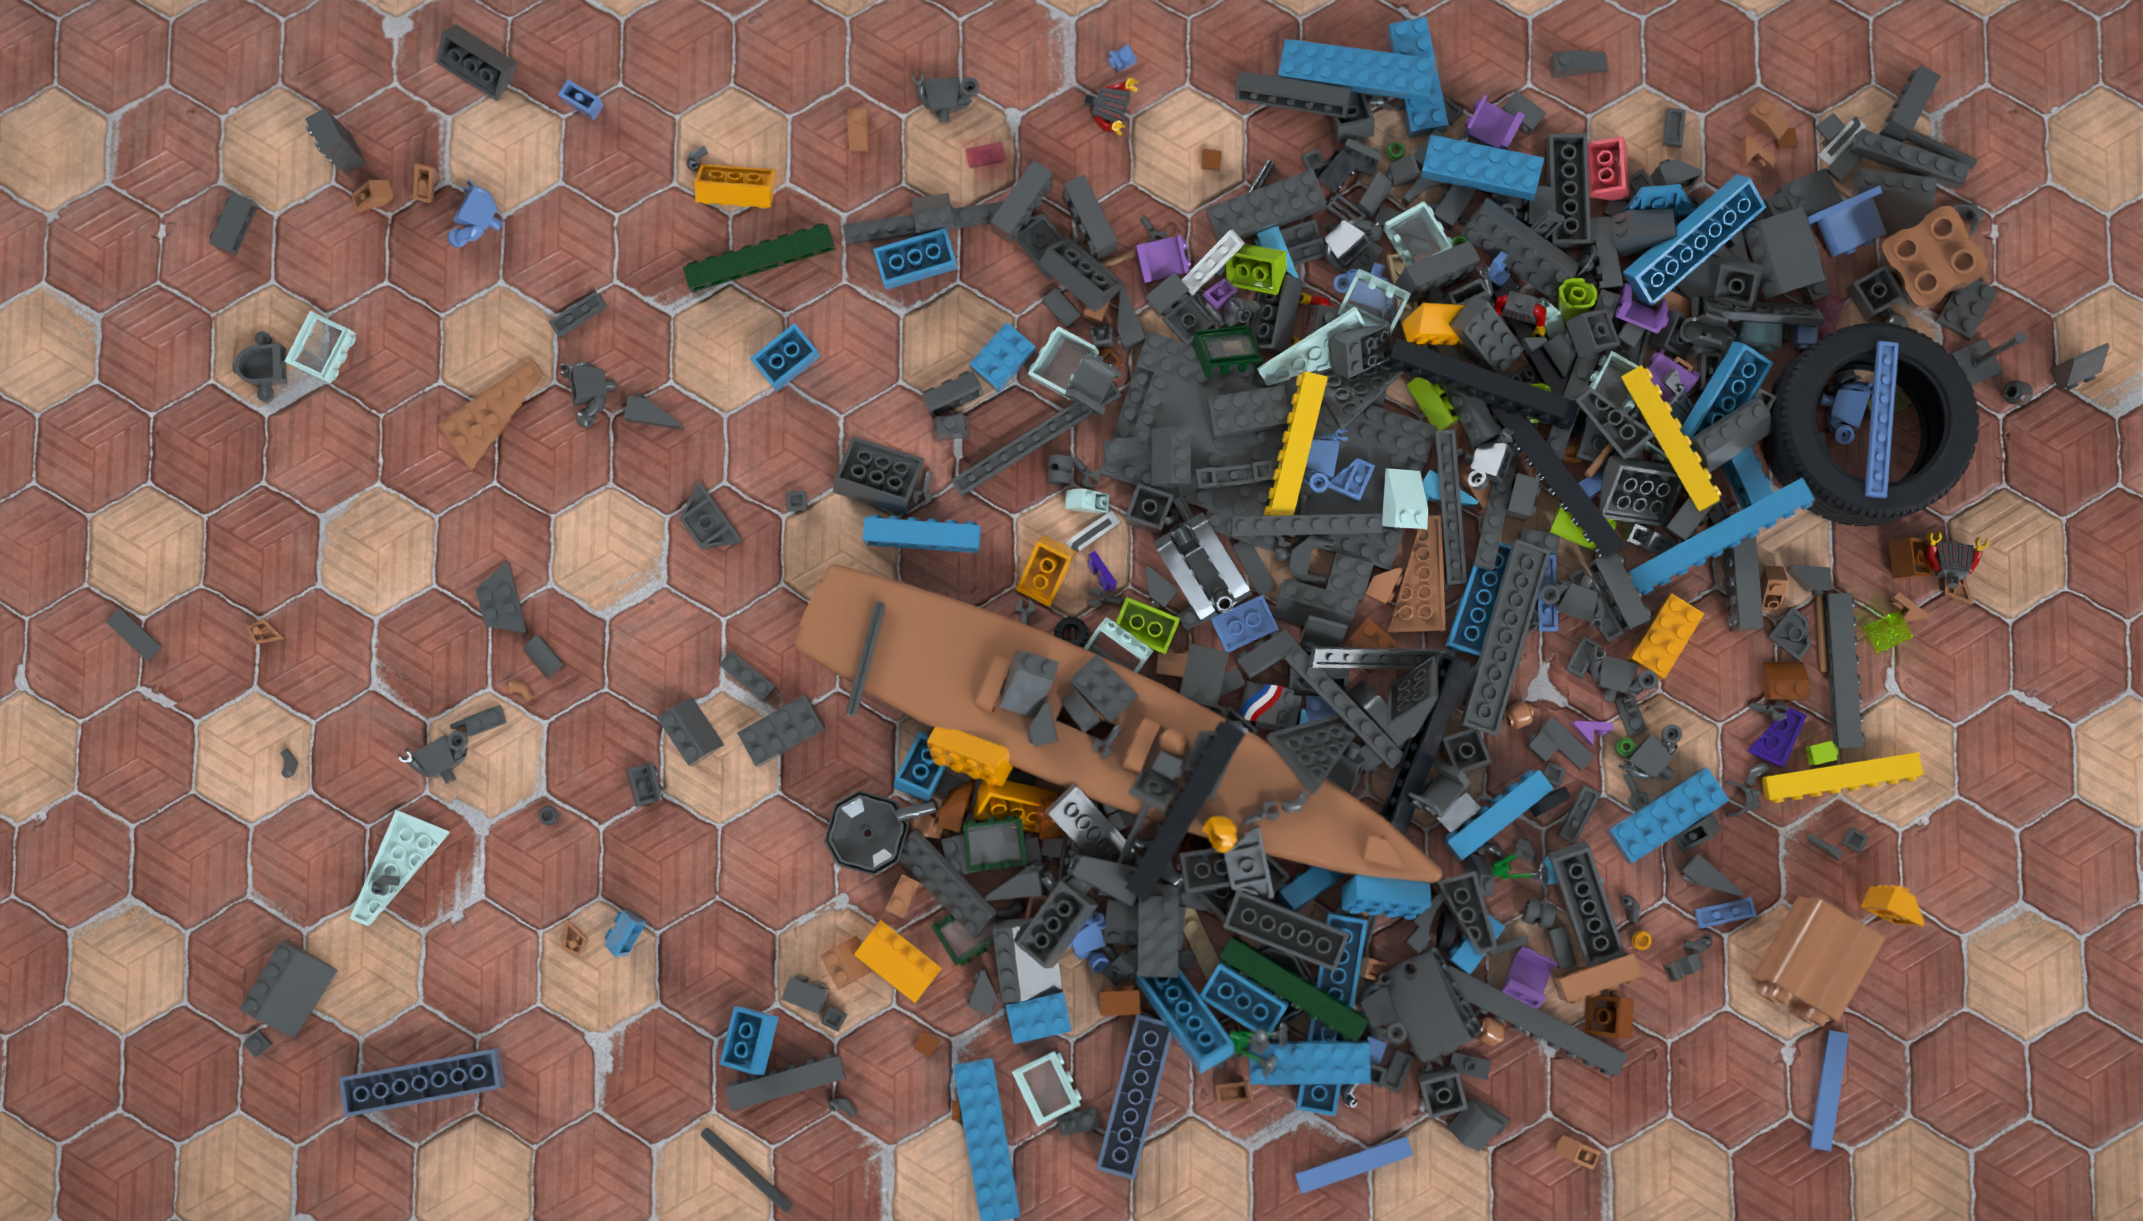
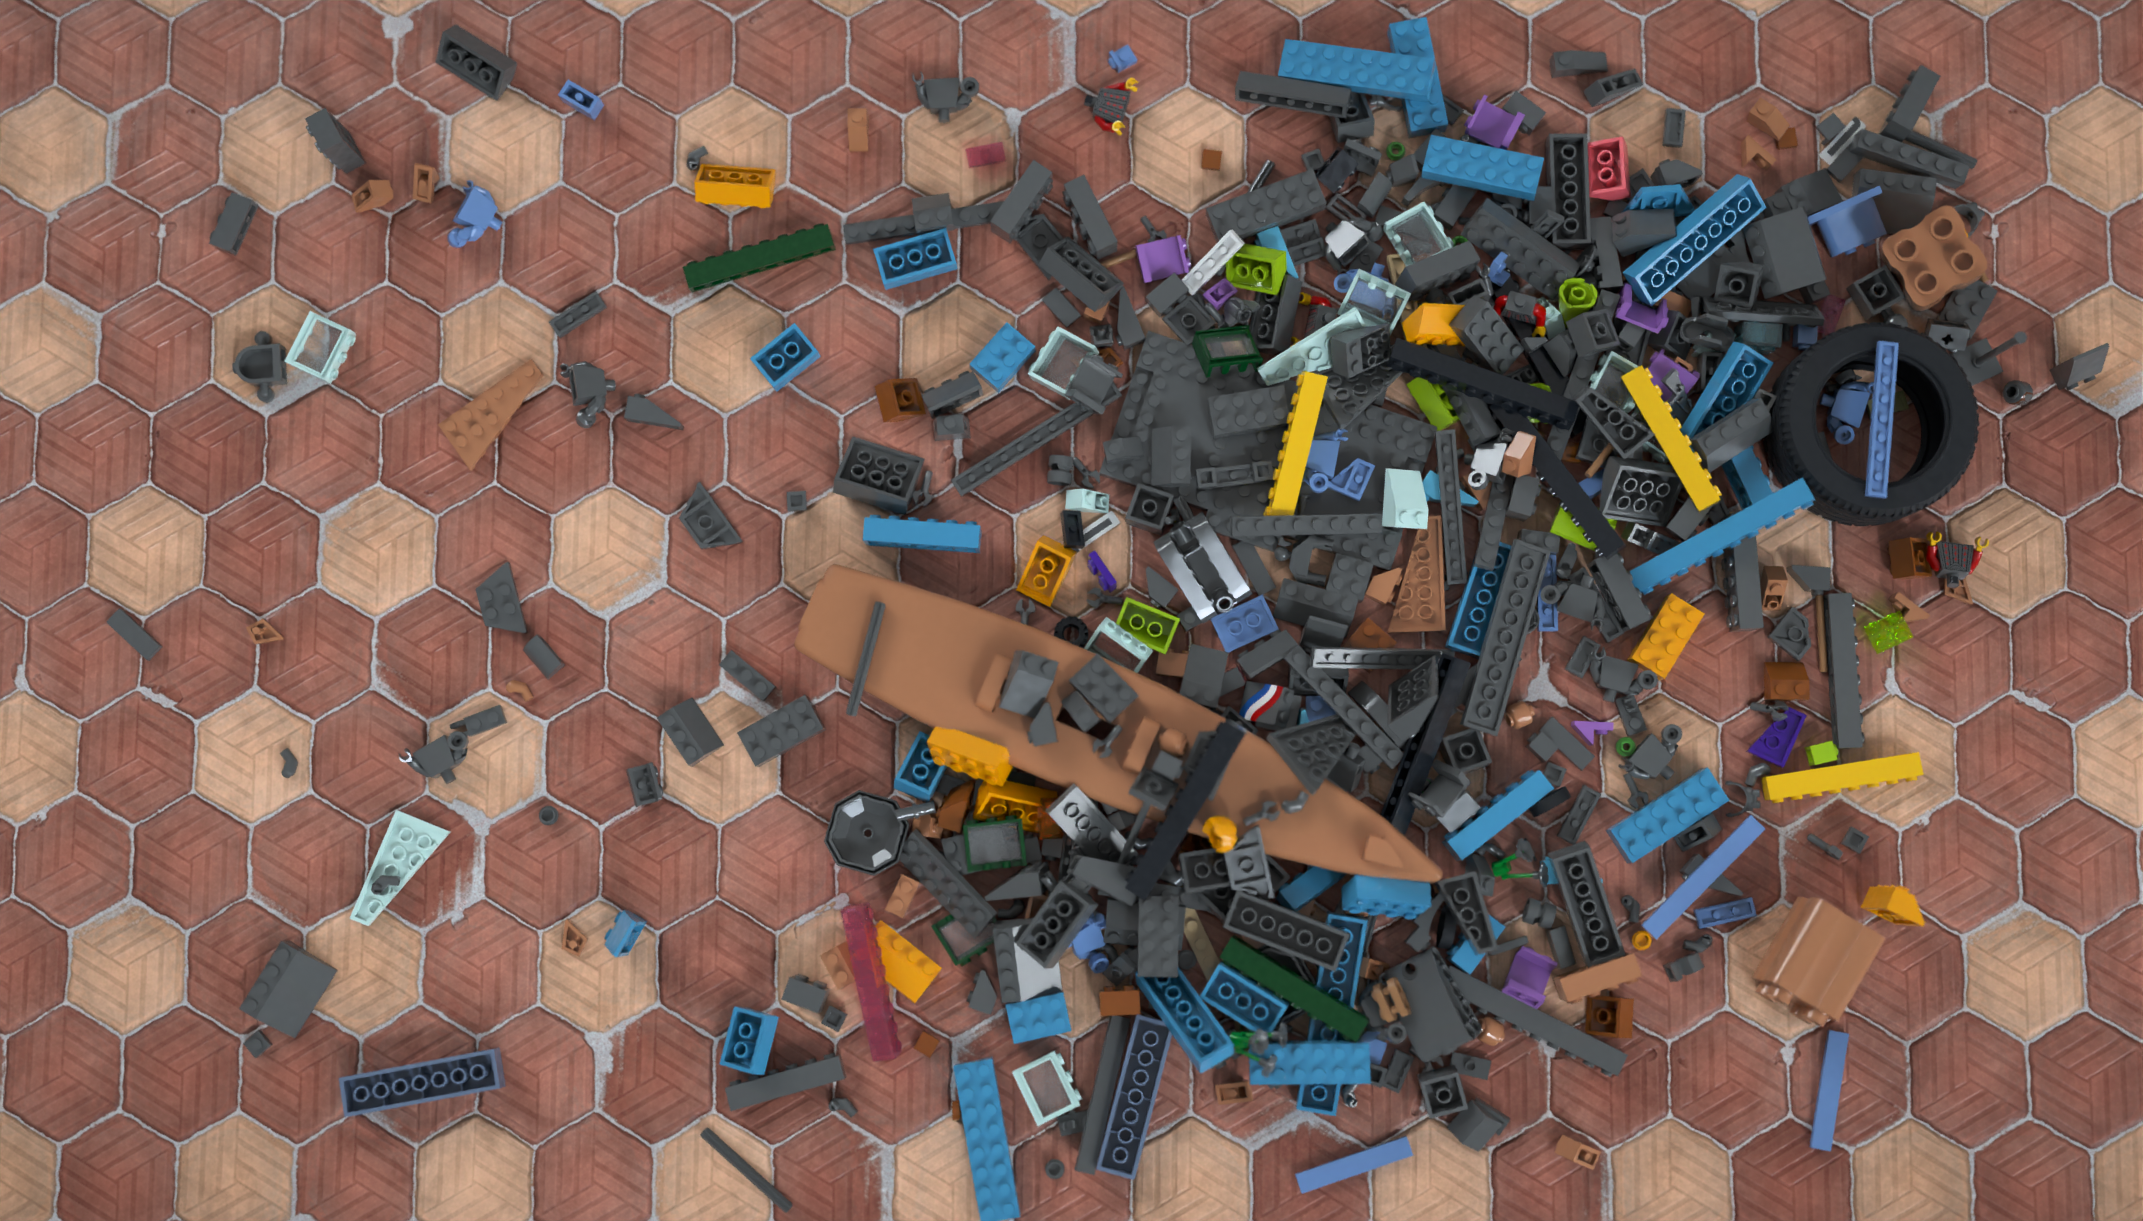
(871, 981): none -> clear pink brick
(900, 399): none -> dark orange slope
(1054, 1169): none -> dark grey plate
(1072, 529): none -> black plate
(1102, 1094): none -> dark grey tile
(1368, 1037): none -> light blue sticker
(1381, 995): none -> medium nougat brick
(1519, 455): none -> nougat slope
(1567, 562): none -> dark grey helmet
(1612, 87): none -> dark grey slope
(1703, 877): none -> medium blue tile
(1957, 332): none -> dark grey brick

